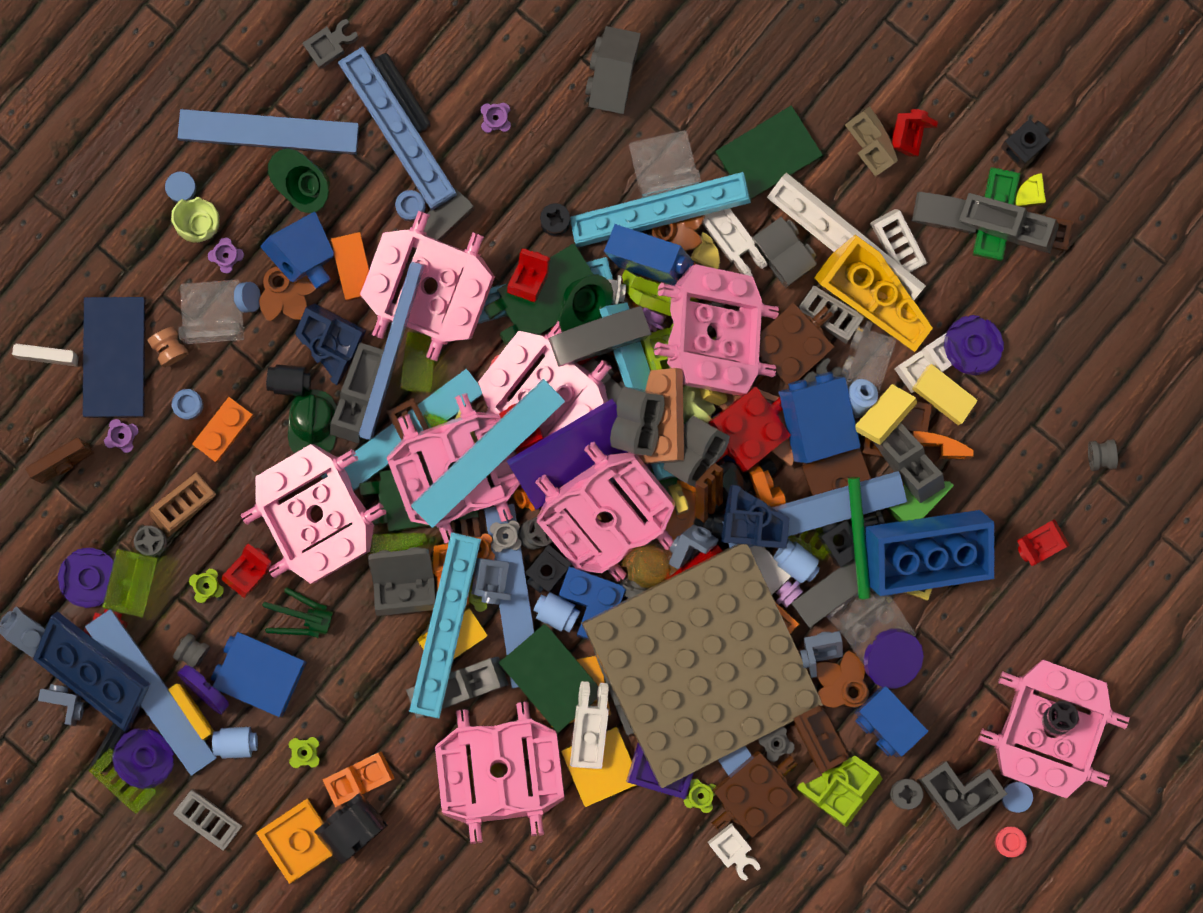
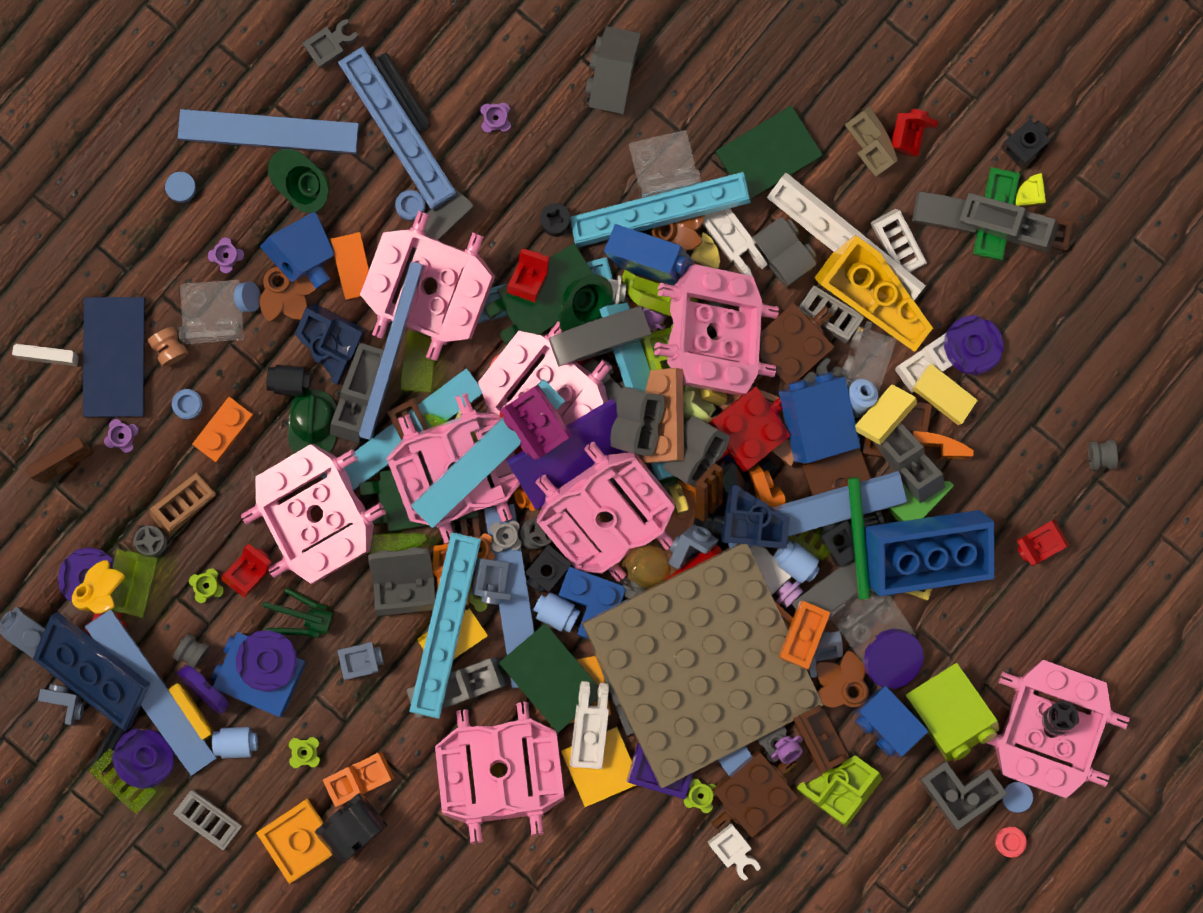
(96, 588): none -> yellow plate
(195, 219): yellowish green hair -> none
(266, 661): none -> dark purple tile
(360, 660): none -> sand blue bracket
(535, 423): none -> magenta bracket
(788, 749): none -> medium lavender plate
(804, 635): none -> orange plate
(902, 795): dark grey wheel -> none
(953, 713): none -> lime brick

